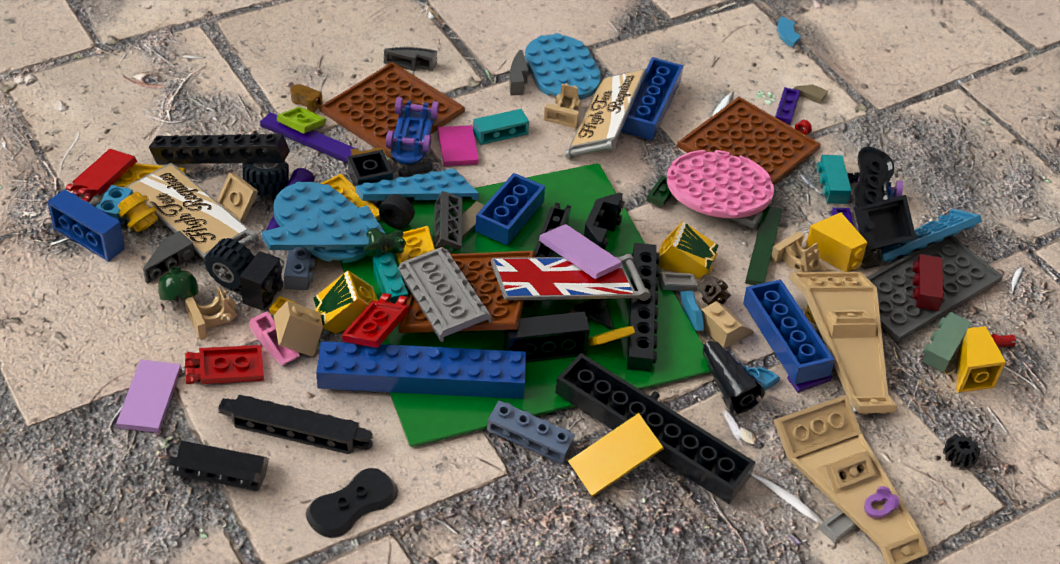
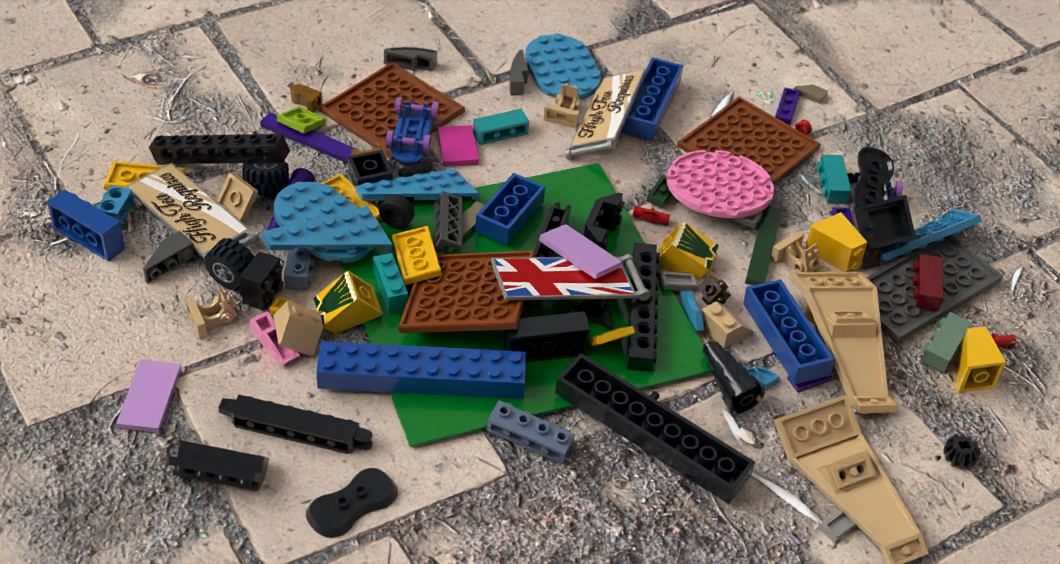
(101, 174): red tile -> none
(138, 212): yellow piece -> none
(177, 284): dark green cylinder -> none
(225, 365): red tile -> none
(376, 321): red tile -> none
(384, 243): dark green animal -> none
(443, 292): light grey ladder -> none
(615, 454): yellow tile -> none
(651, 215): none -> red pin
(787, 33): dark azure tile -> none
(882, 494): medium lavender piece -> none

